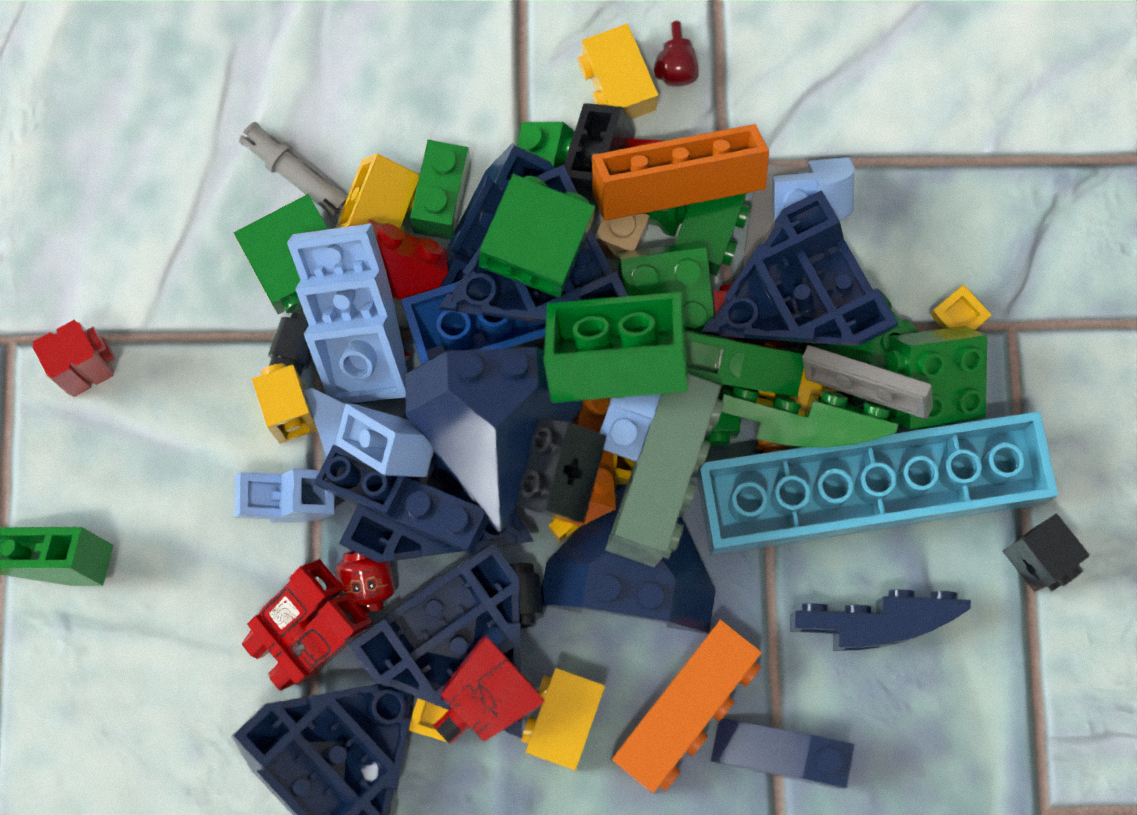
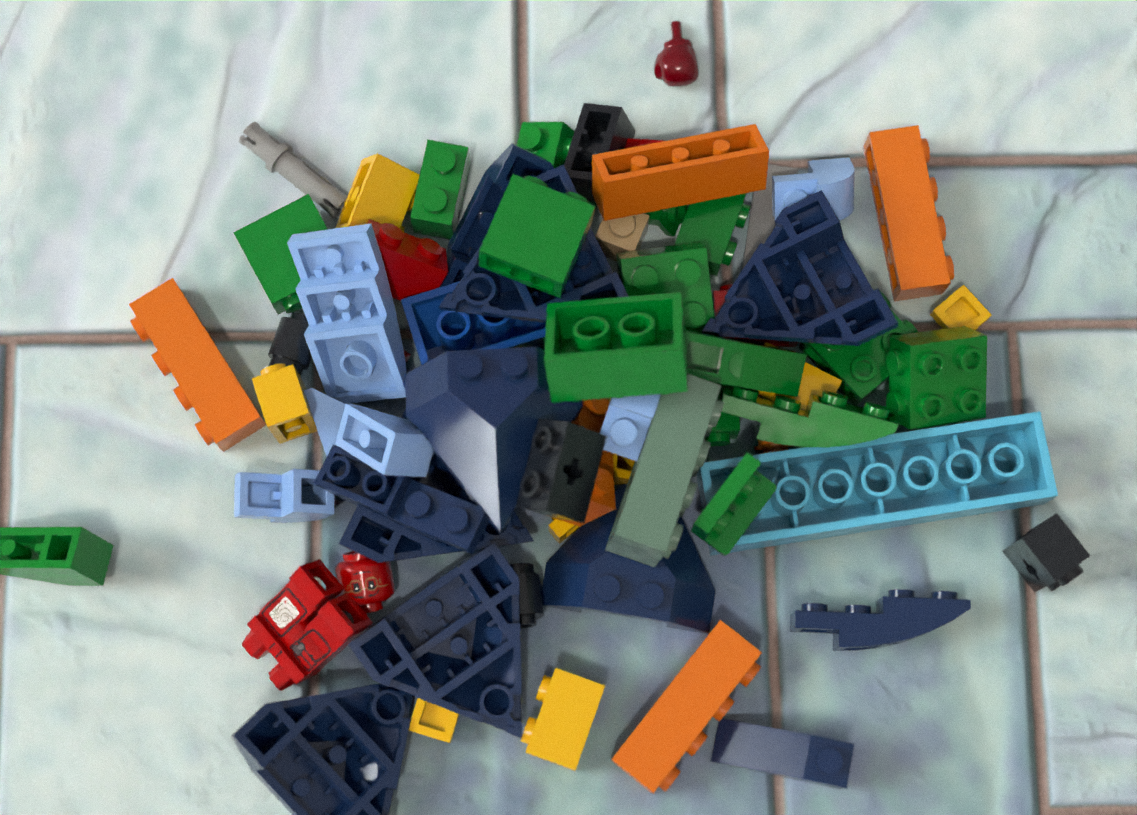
(75, 357): red brick -> none
(197, 366): none -> orange brick
(485, 694): red torso -> none
(618, 72): yellow brick -> none
(734, 506): none -> green bracket
(868, 382): light grey tile -> none
(907, 213): none -> orange brick

